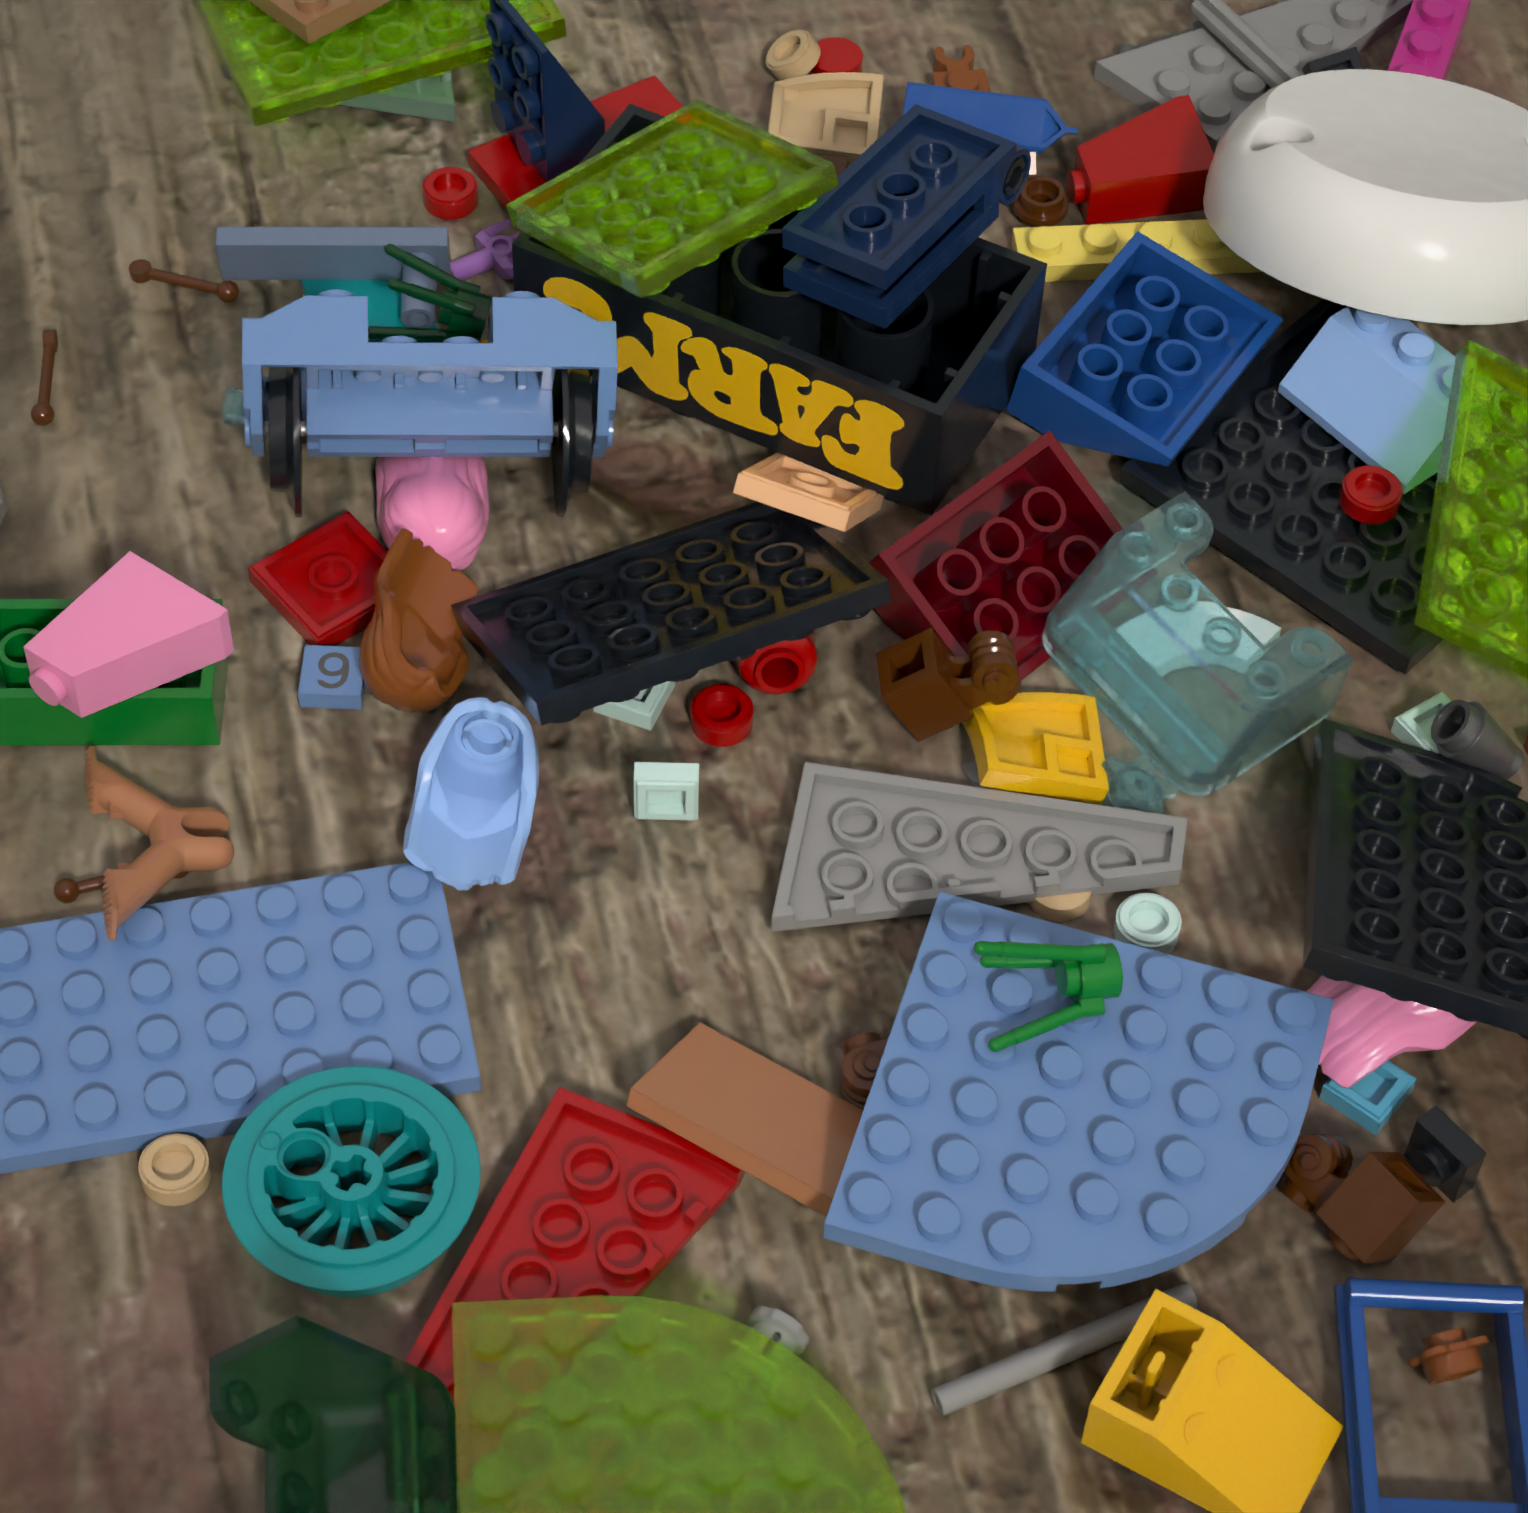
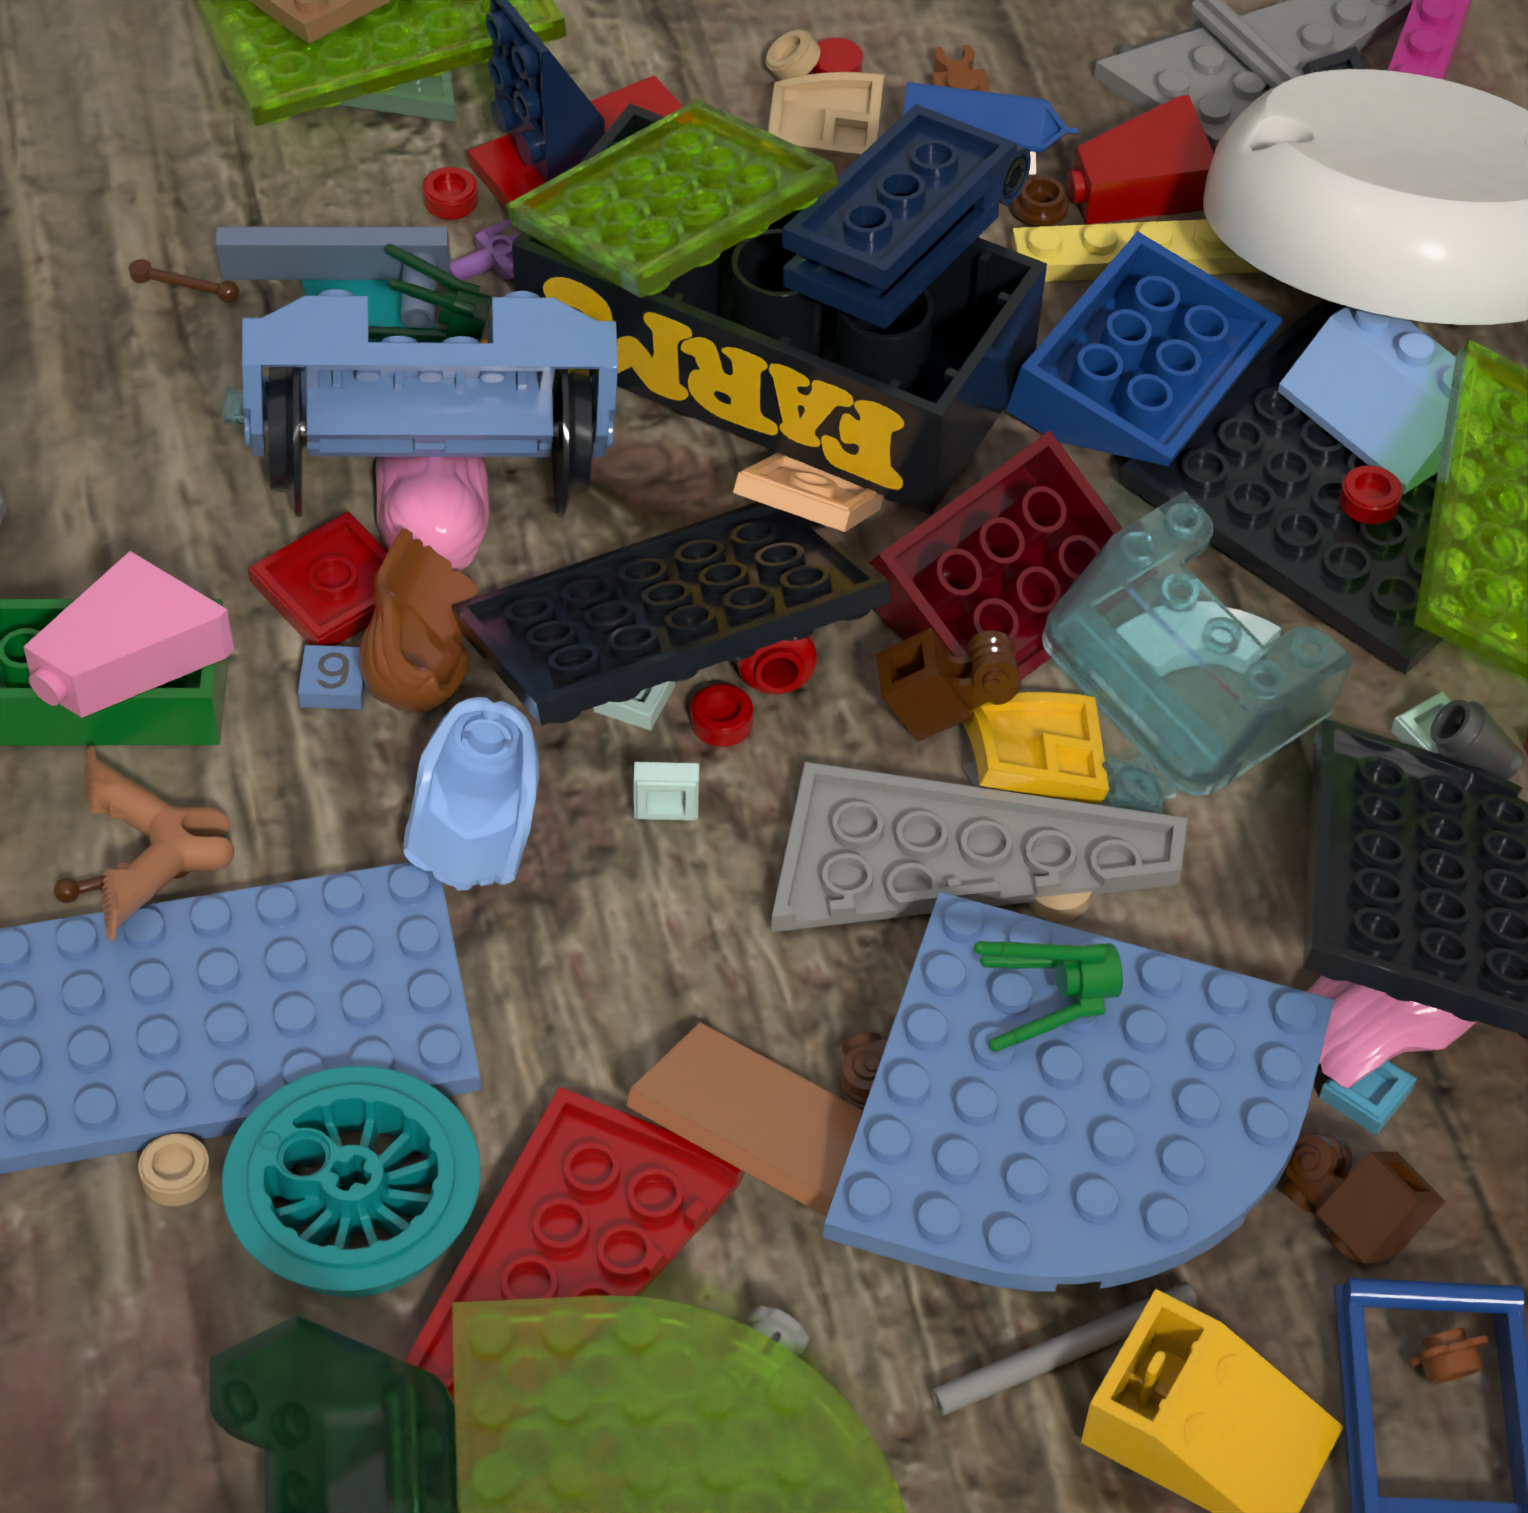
(42, 412): reddish brown hinge -> none
(1148, 922): light aqua tile -> none
(1444, 1154): black plate -> none

